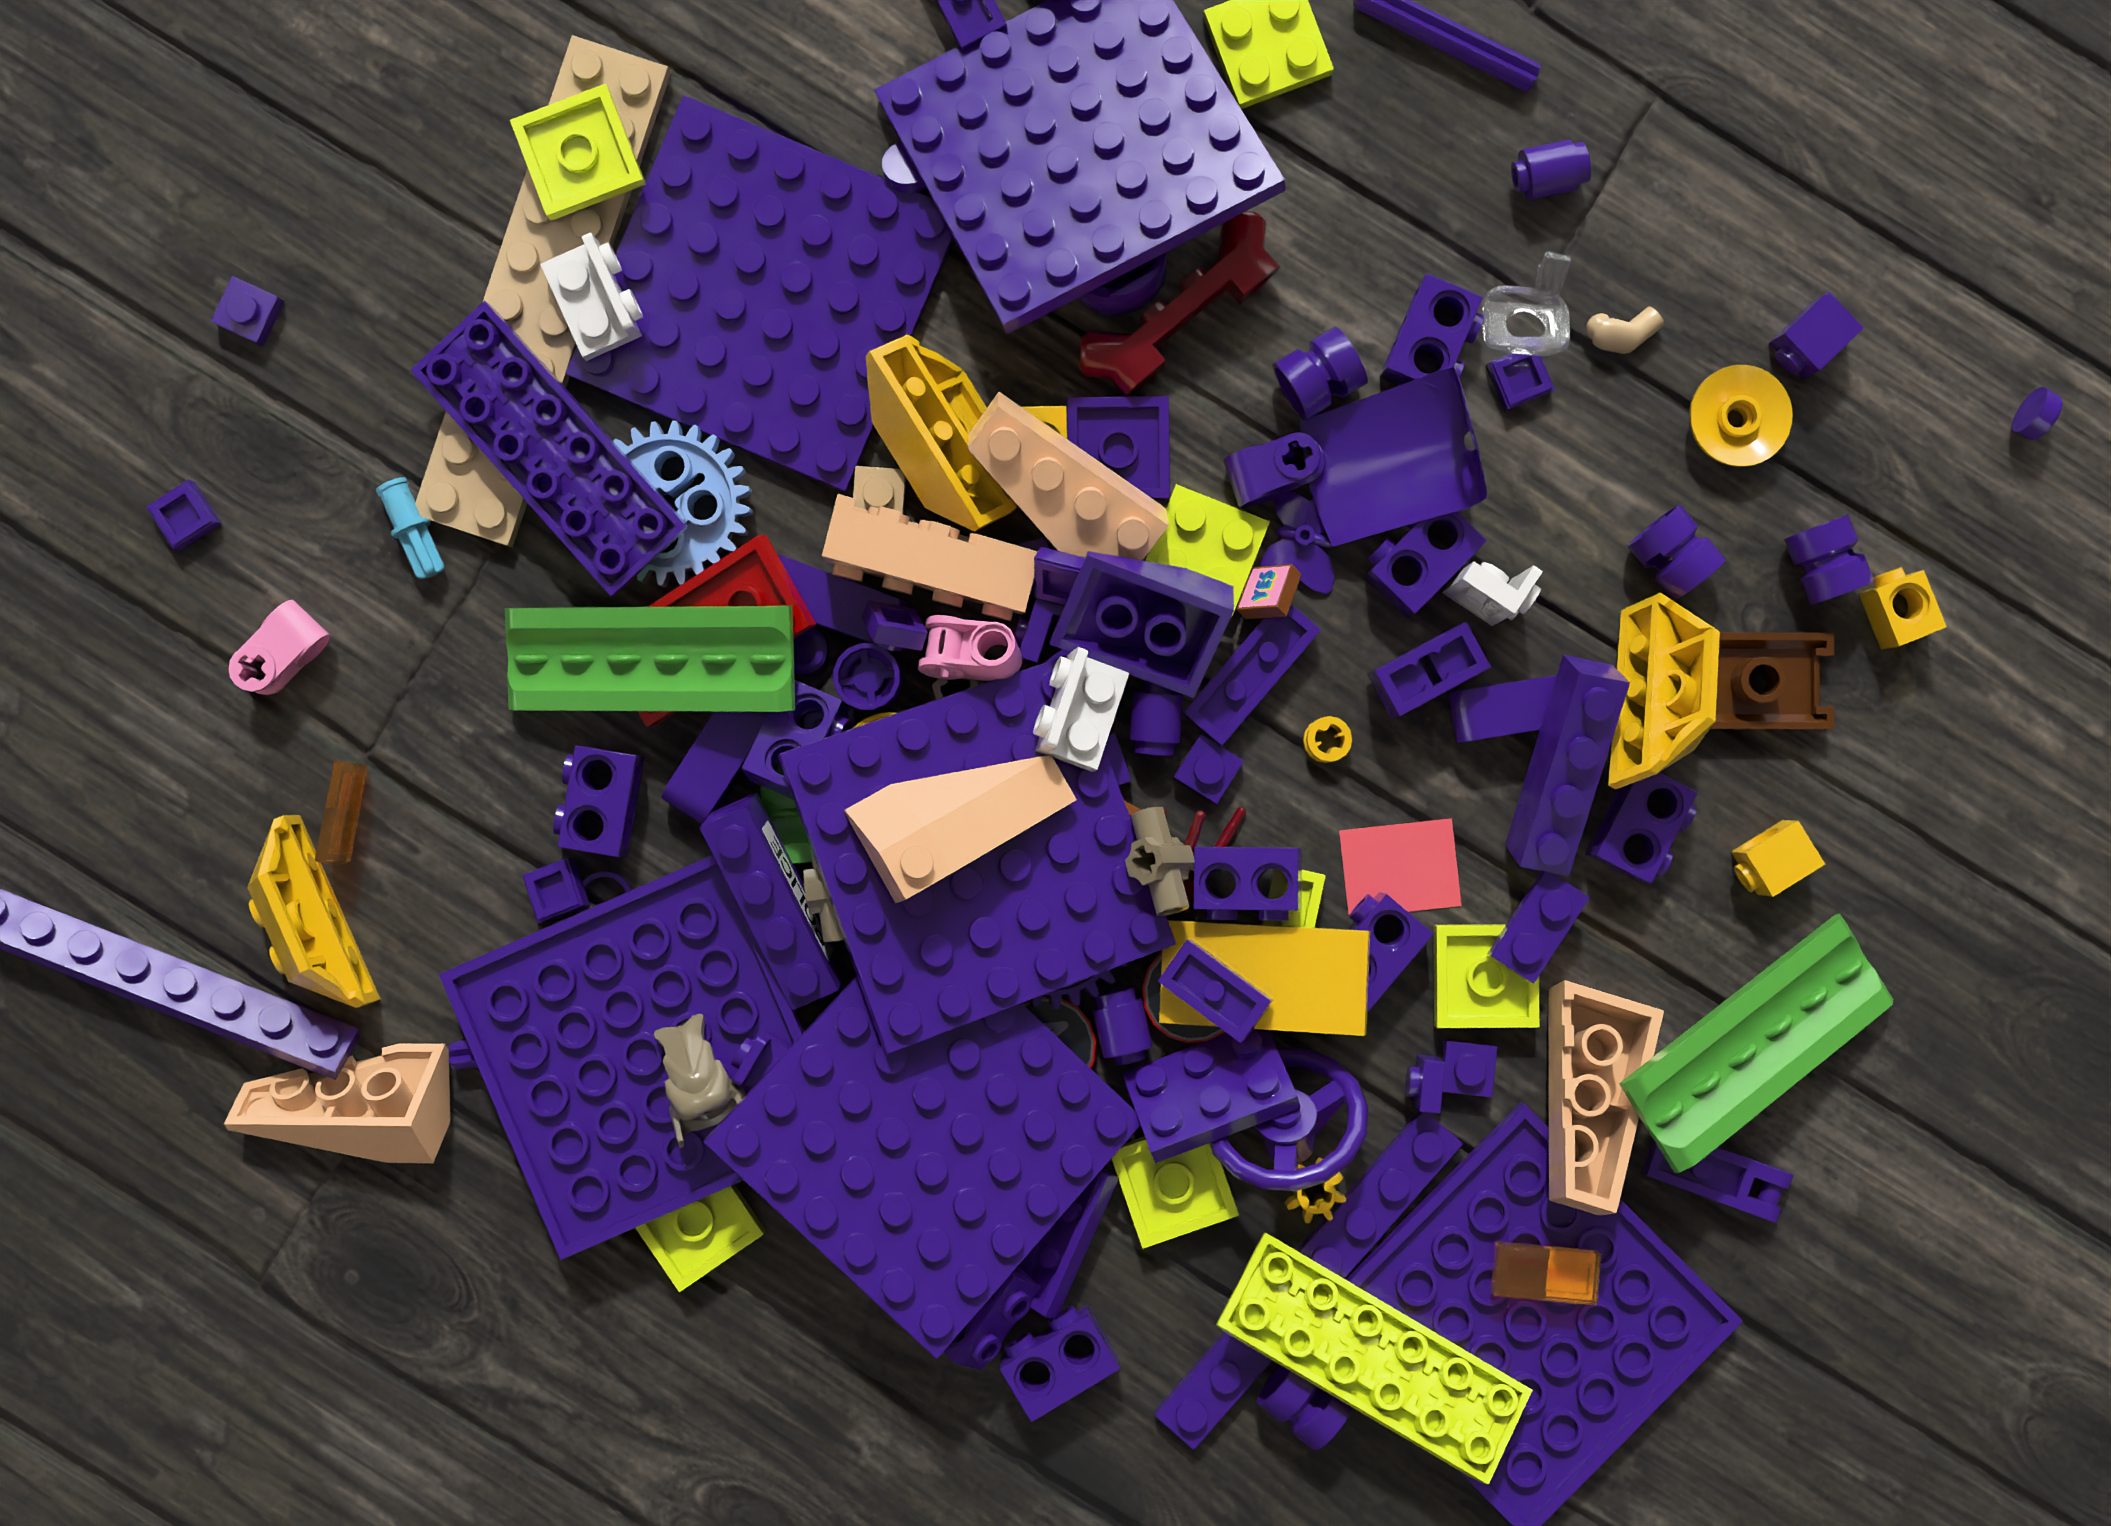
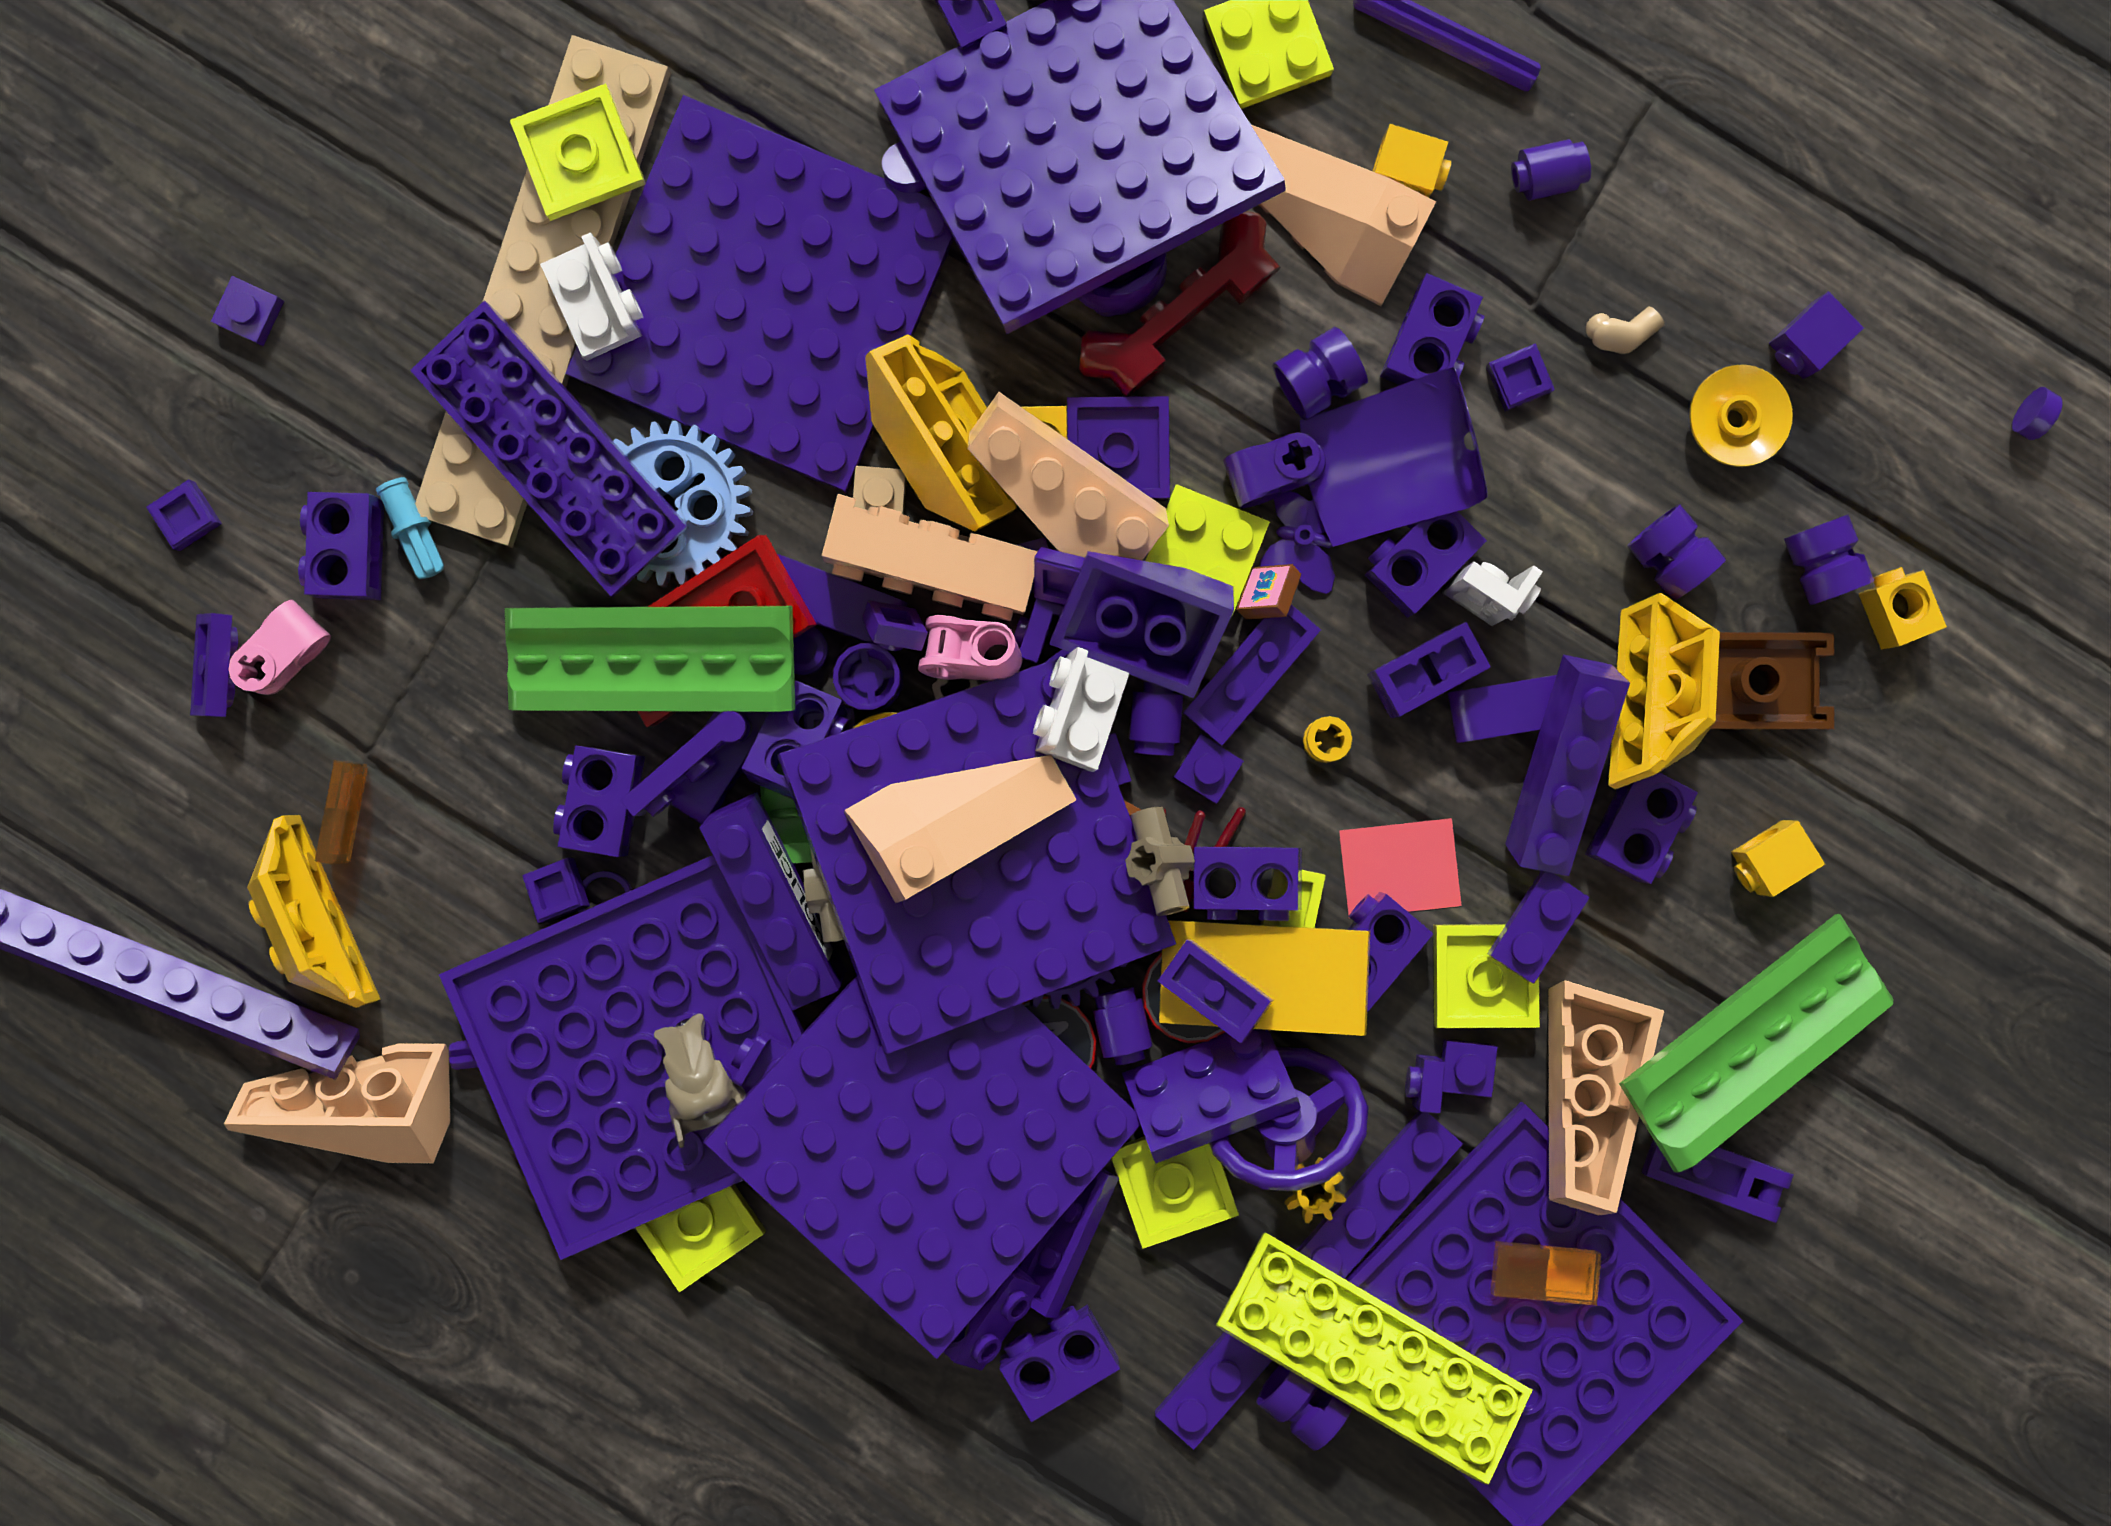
(211, 682): none -> dark purple plate
(358, 545): none -> dark purple brick
(688, 762): none -> dark purple plate
(1345, 215): none -> light nougat wedge
(1413, 159): none -> yellow brick
(1541, 301): clear piece -> none

